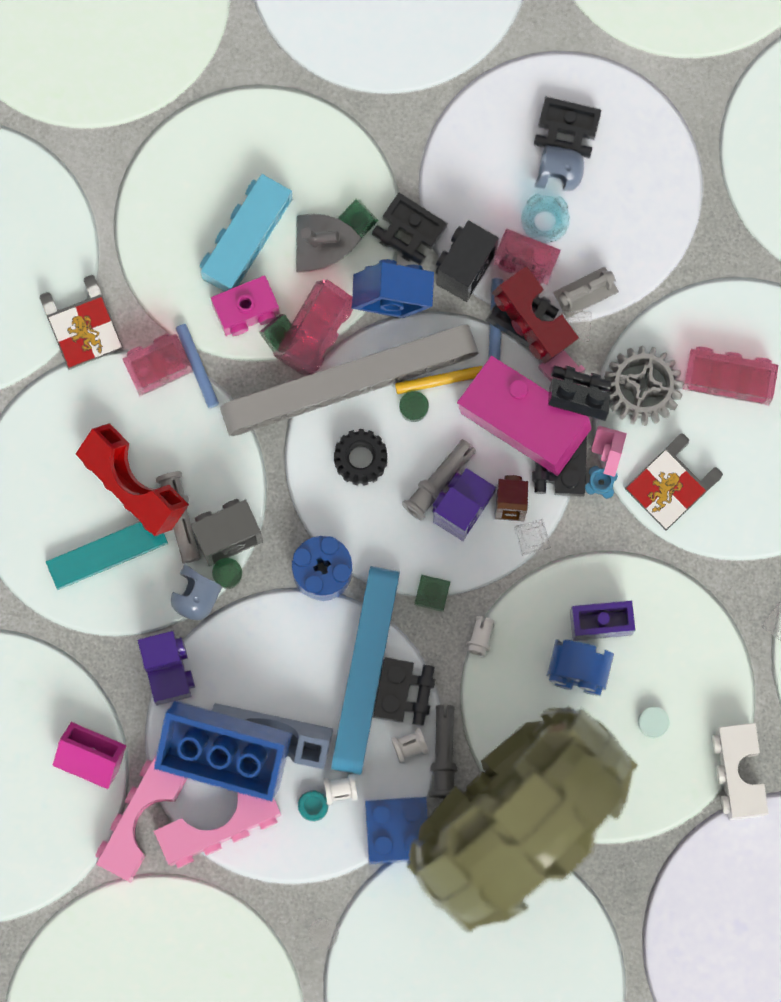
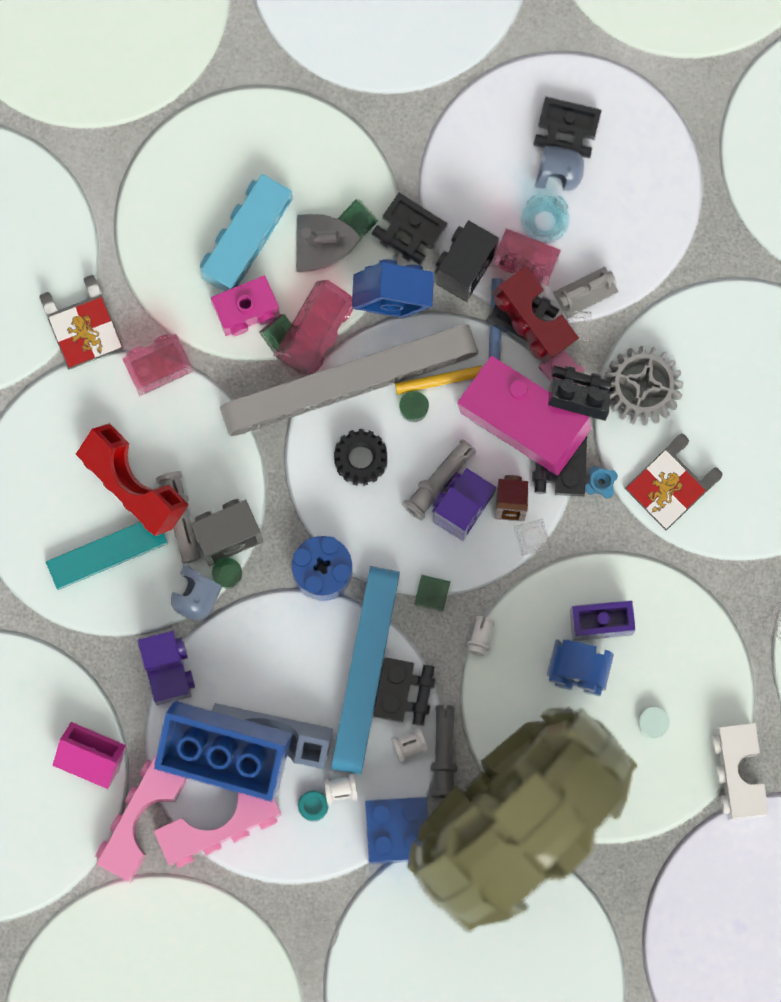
(197, 366): medium blue bar -> none
(610, 445): bright pink bracket -> none
(730, 376): clear pink brick -> none

